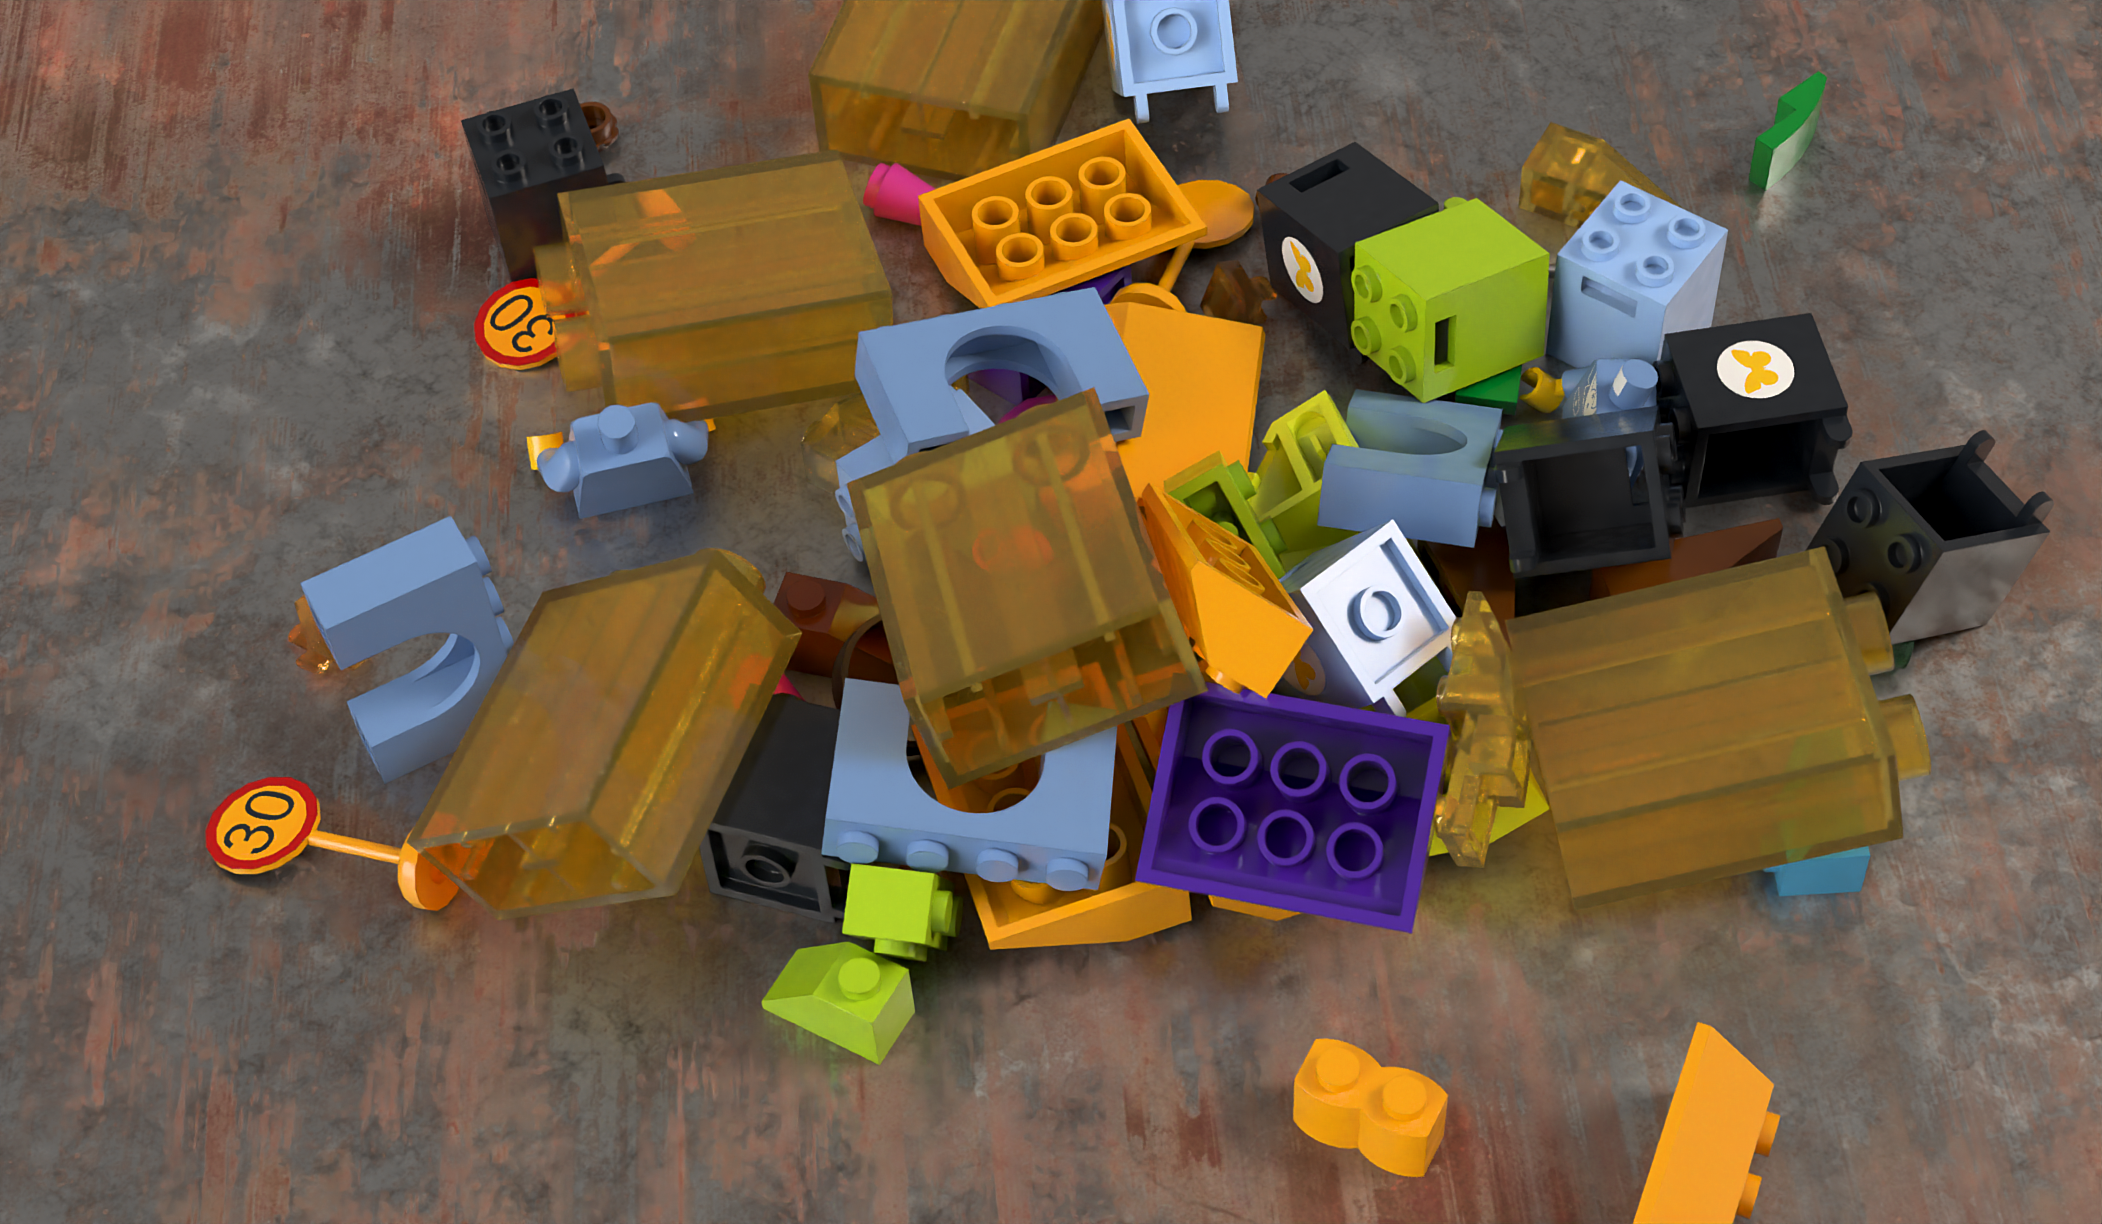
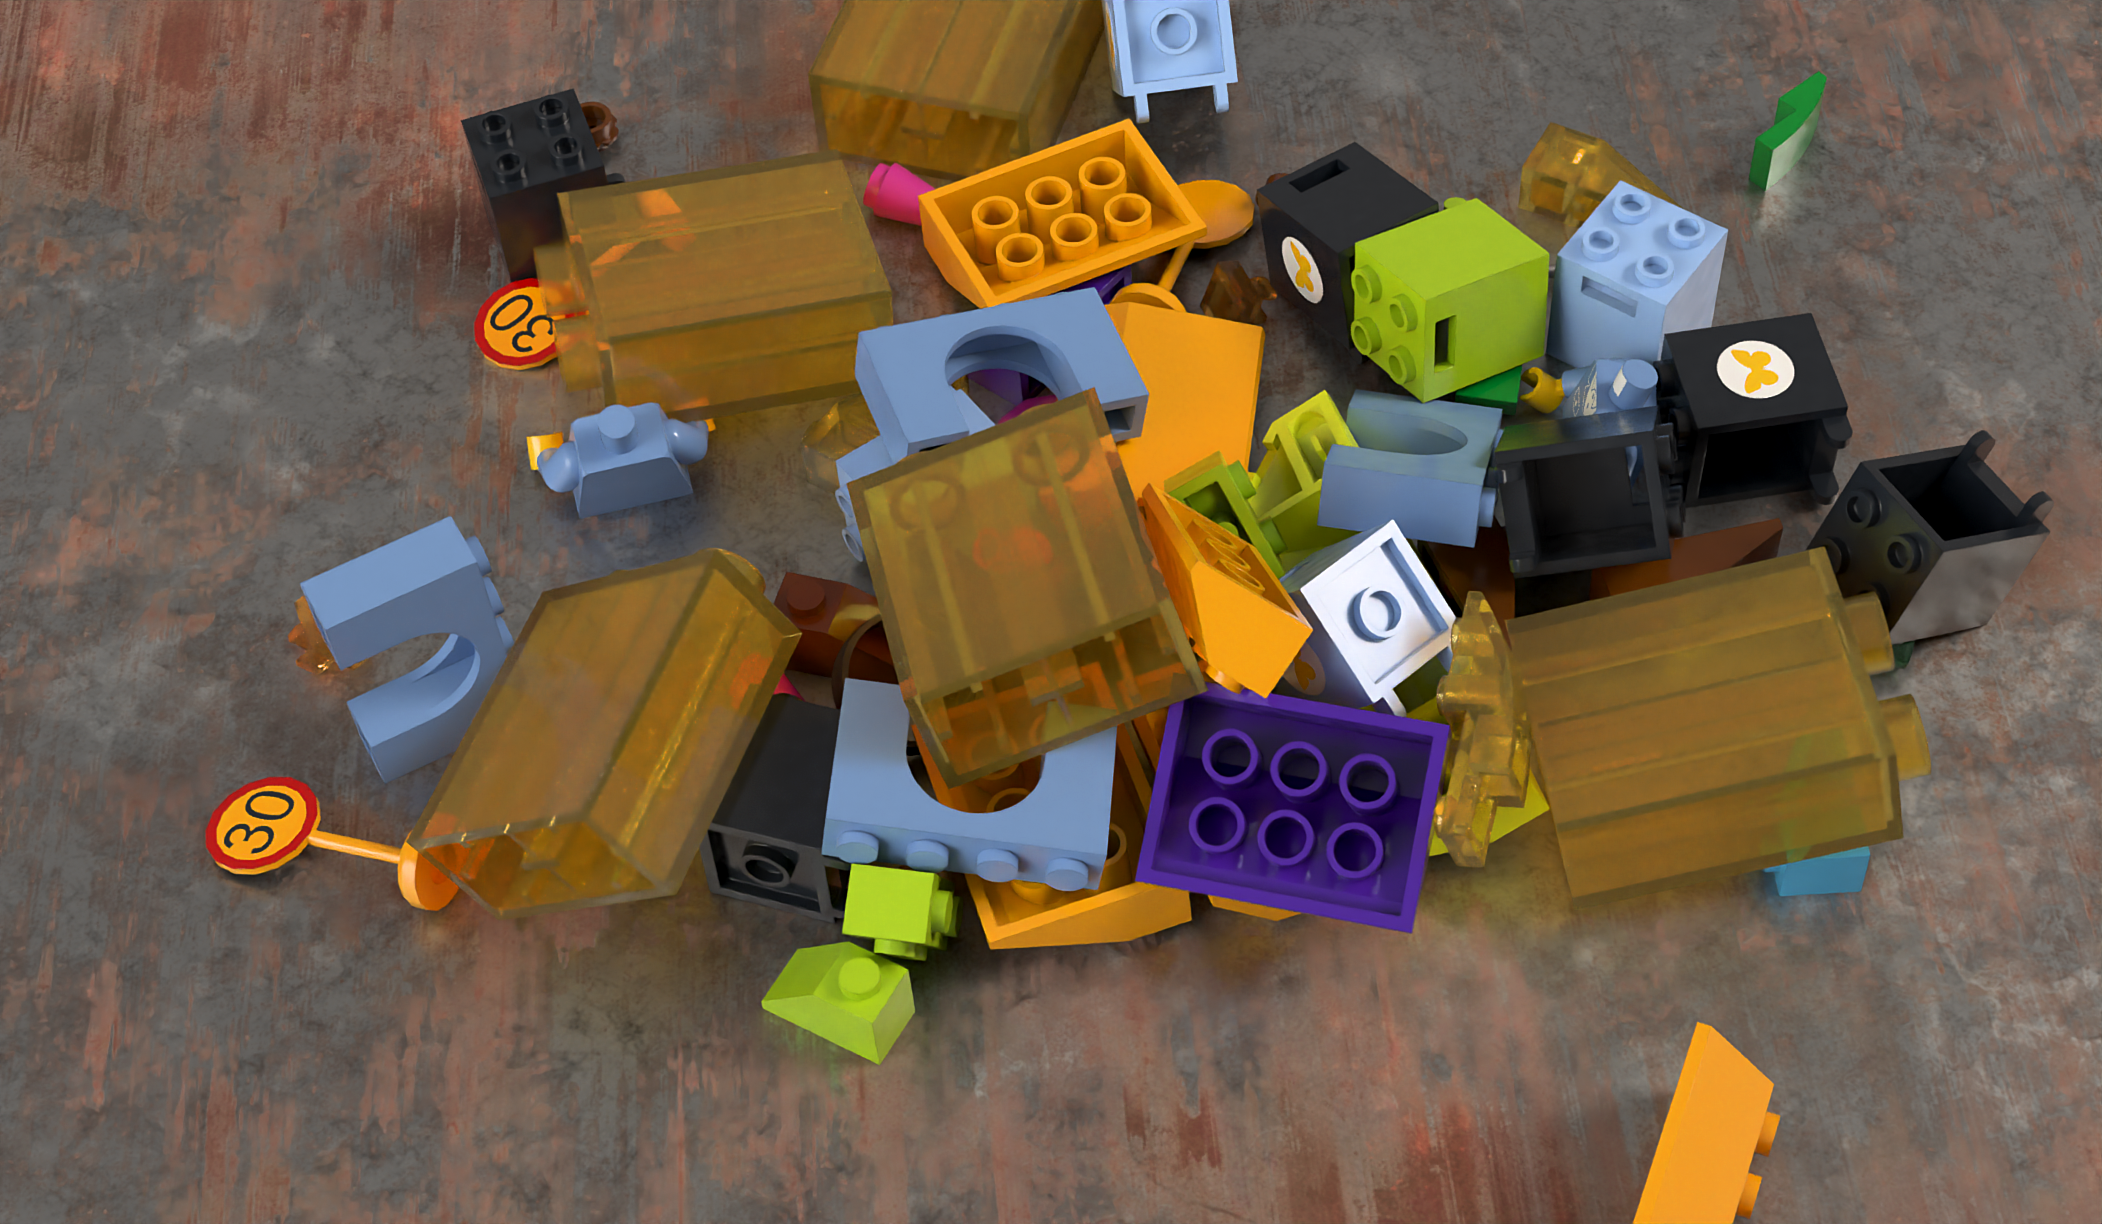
(1382, 1111): light orange brick -> none

